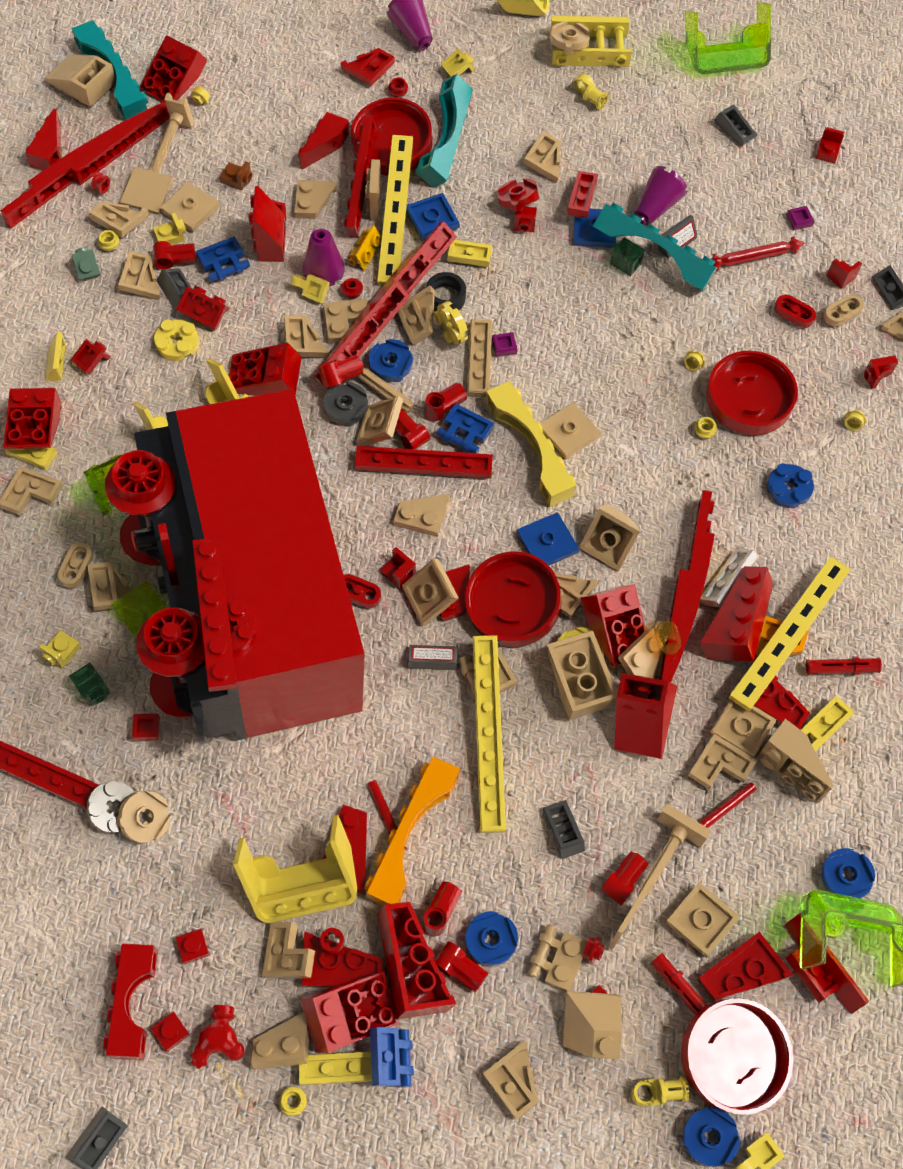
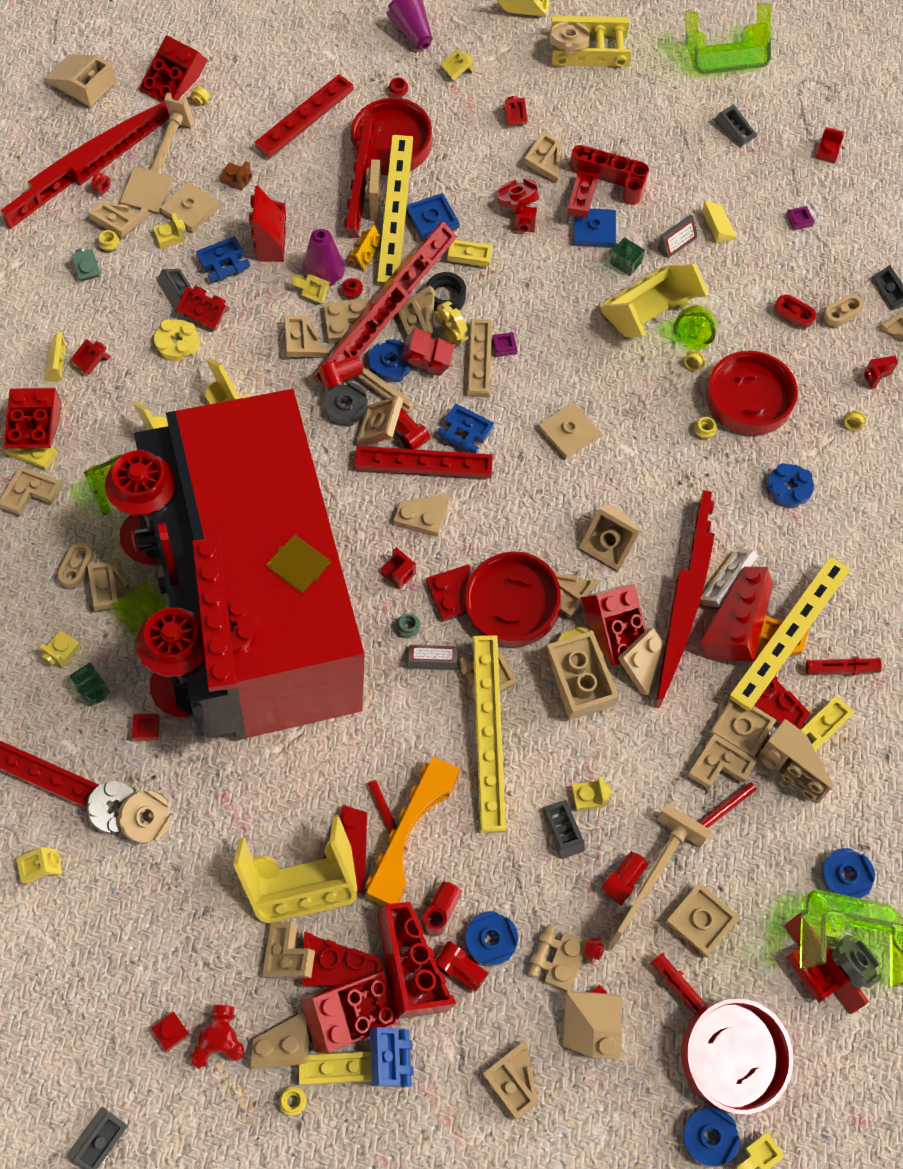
(39, 864): none -> light yellow bracket
(47, 143): red slope -> none
(127, 93): teal arch -> none
(135, 965): red arch -> none
(139, 276): tan wing -> none
(166, 254): red piece -> none
(192, 946): red plate -> none
(265, 370): red slope -> none
(298, 563): none -> clear neon green piece
(304, 116): none -> red plate
(312, 197): tan wing -> none
(326, 138): red slope -> none
(326, 946): red bush -> none
(361, 589): red plate -> none
(369, 66): red wing -> none
(408, 619): none -> sand green plate
(427, 352): none -> red brick
(429, 591): tan plate -> none
(443, 401): red piece -> none
(454, 101): teal arch -> none
(507, 407): light yellow arch -> none
(515, 111): none -> red bracket
(548, 539): blue plate -> none
(589, 91): light yellow connector -> none
(591, 794): none -> light yellow bracket
(613, 169): none -> red beam
(643, 714): red slope -> none
(651, 296): none -> light yellow windscreen
(659, 194): magenta cone -> none
(660, 1093): light yellow connector -> none
(667, 630): clear yellow piece -> none
(693, 268): teal arch -> none
(695, 327): none -> clear neon green cylinder
(718, 222): none -> light yellow slope
(745, 969): red wing -> none
(757, 253): red wheel -> none
(842, 273): red panel -> none
(857, 962): none -> dark grey plate

